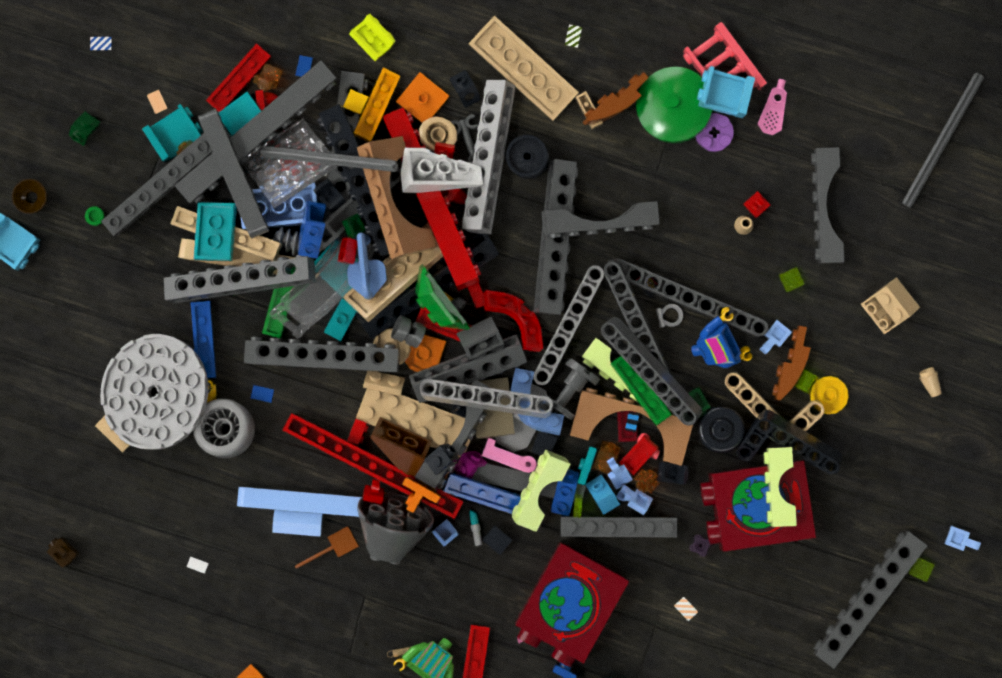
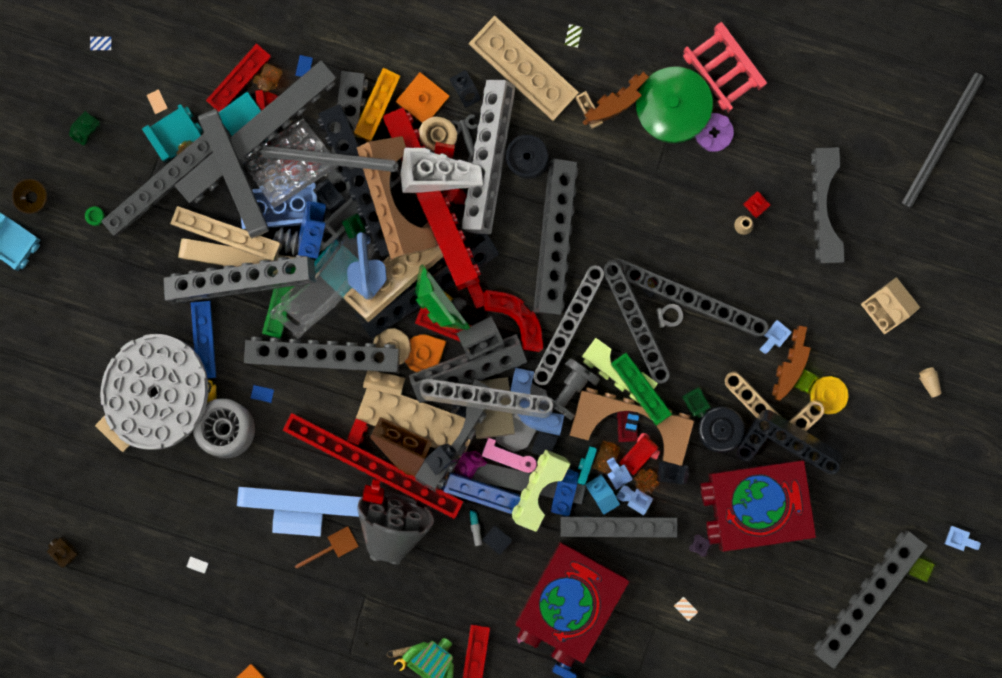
(215, 231): teal tile -> none
(340, 320): teal plate -> none
(347, 251): red piece -> none
(355, 102): yellow tile -> none
(372, 37): neon yellow bracket -> none
(402, 328): dark grey wheel -> none
(414, 499): orange bracket -> none
(445, 532): medium blue panel -> none
(562, 221): dark grey arch -> none
(577, 506): clear neon green tile -> none
(660, 374): dark grey beam -> none
(718, 344): blue torso -> none
(725, 92): medium azure panel -> none
(775, 107): bright pink piece -> none
(780, 511): yellowish green arch -> none
(791, 279): clear neon green tile -> none

